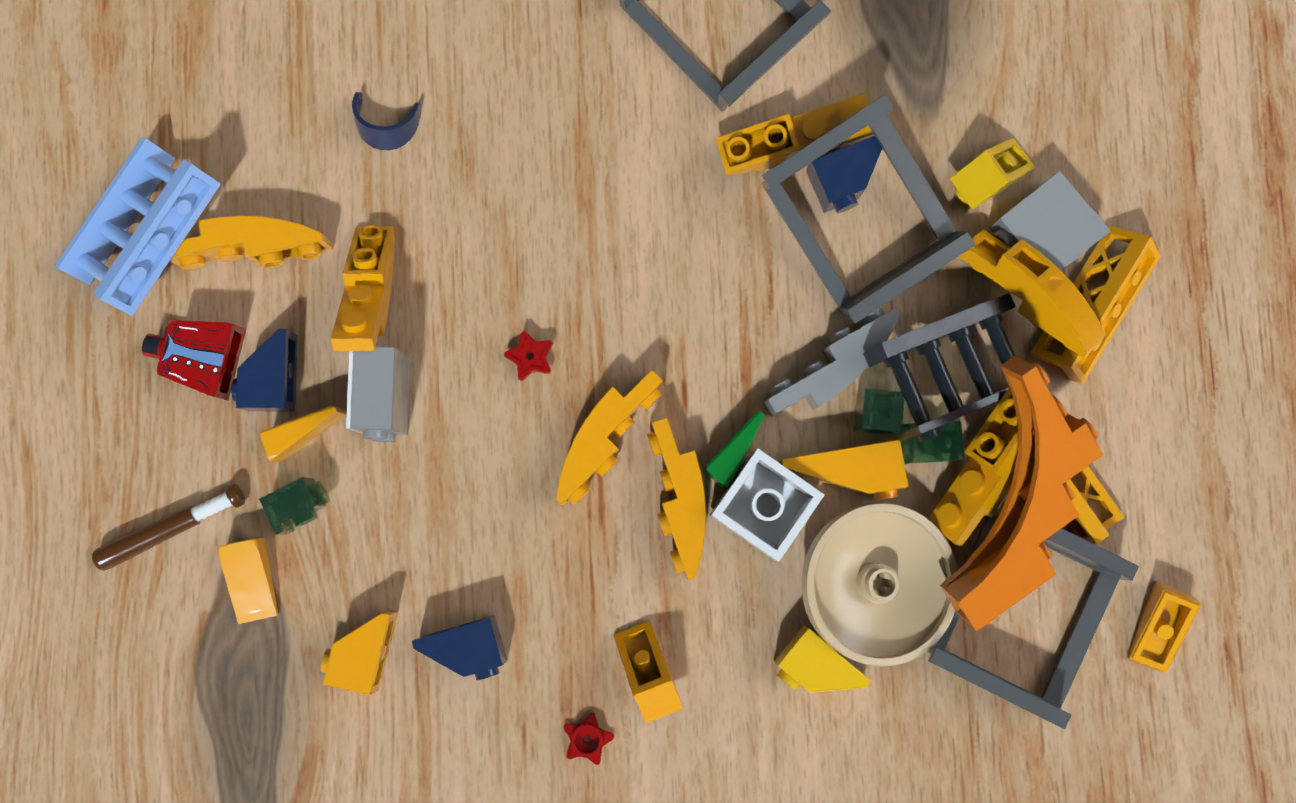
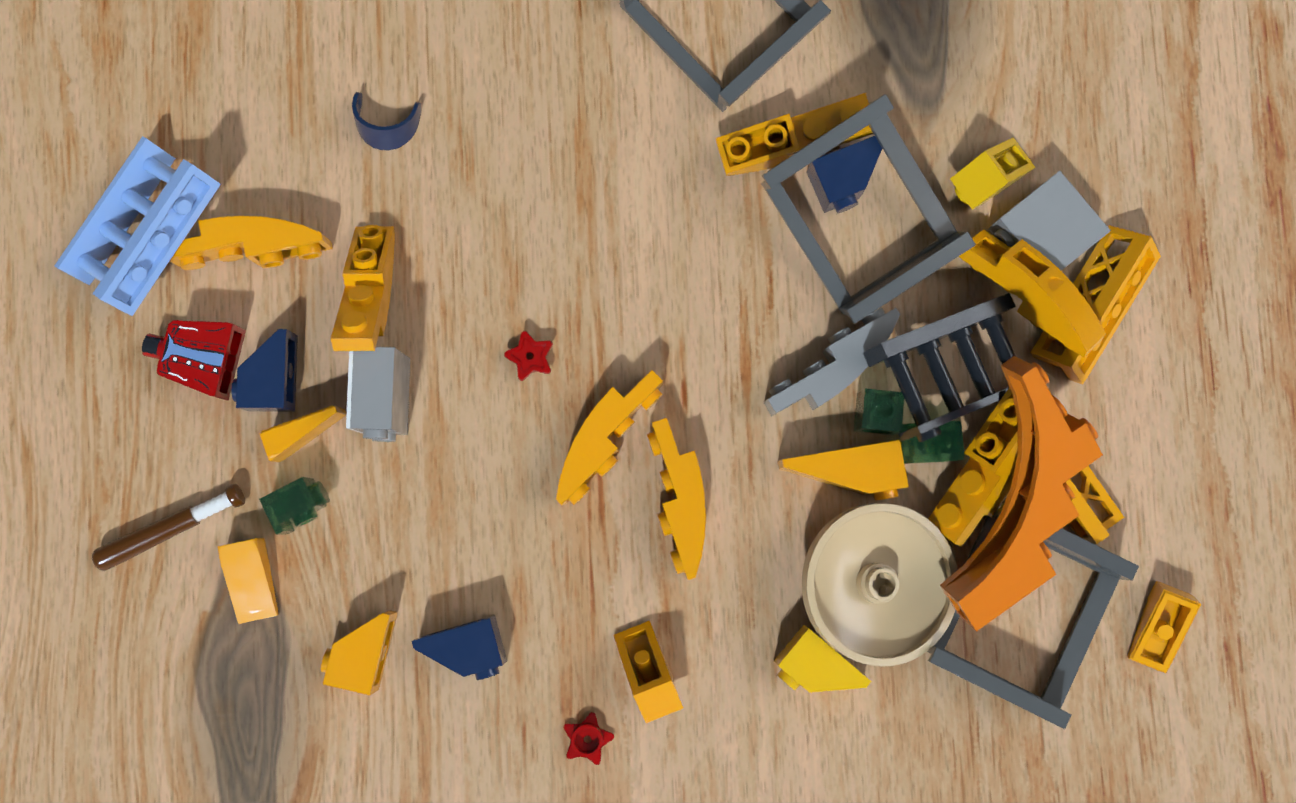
(727, 461): green slope -> none
(767, 505): white brick -> none

